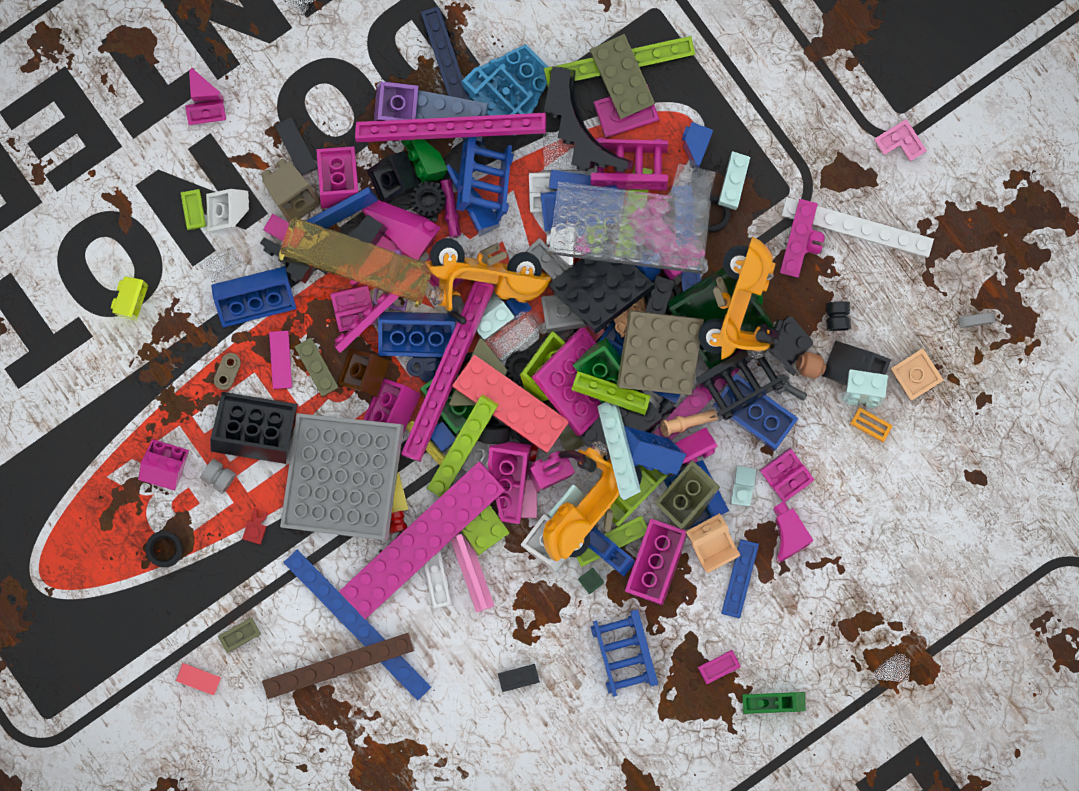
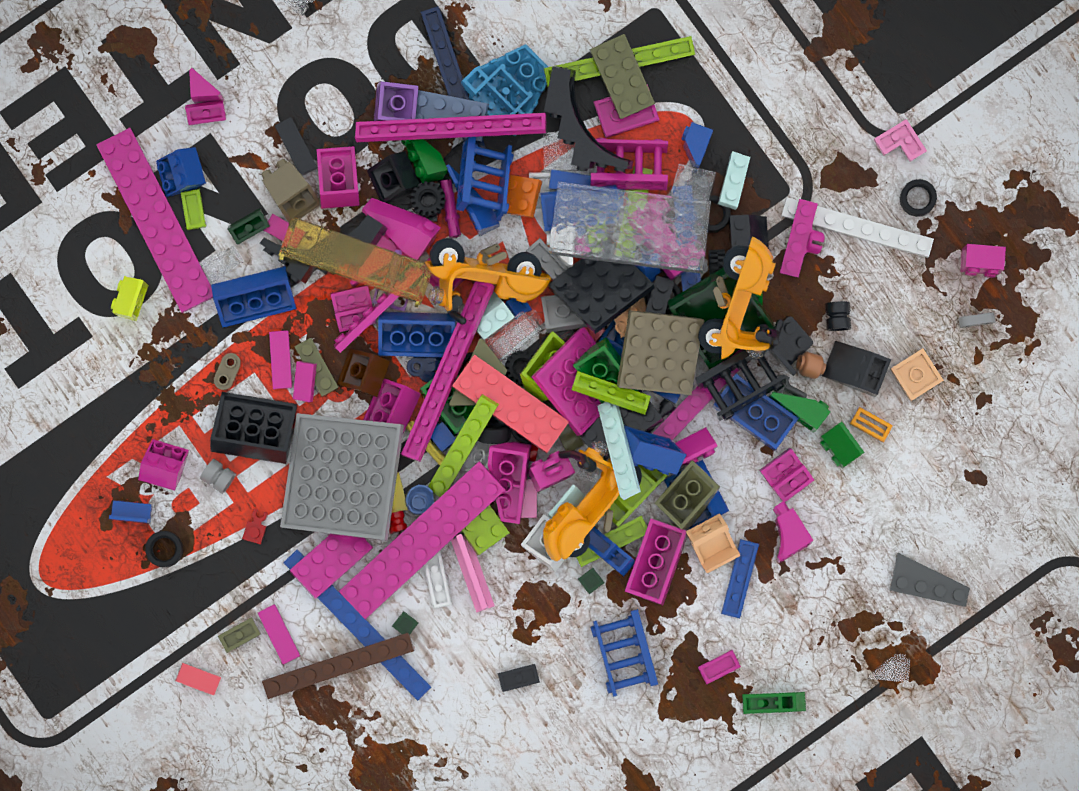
(131, 512): none -> blue panel
(156, 220): none -> dark pink plate
(180, 171): none -> blue slope
(226, 208): white slope -> none
(248, 226): none -> dark green slope
(279, 634): none -> dark pink tile
(304, 381): none -> dark pink tile
(329, 562): none -> dark pink plate
(344, 208): blue tile -> none
(405, 623): none -> dark green plate
(419, 499): none -> medium blue hair
(523, 195): none -> orange plate
(681, 423): light nougat pin -> none
(715, 260): none -> black tyre
(743, 486): light aqua slope -> none
(744, 227): none -> black slope
(809, 411): none -> green slope
(841, 445): none -> green slope
(865, 388): light aqua bracket -> none
(920, 581): none -> dark grey wing
(923, 184): none -> black tyre
(982, 260): none -> dark pink brick

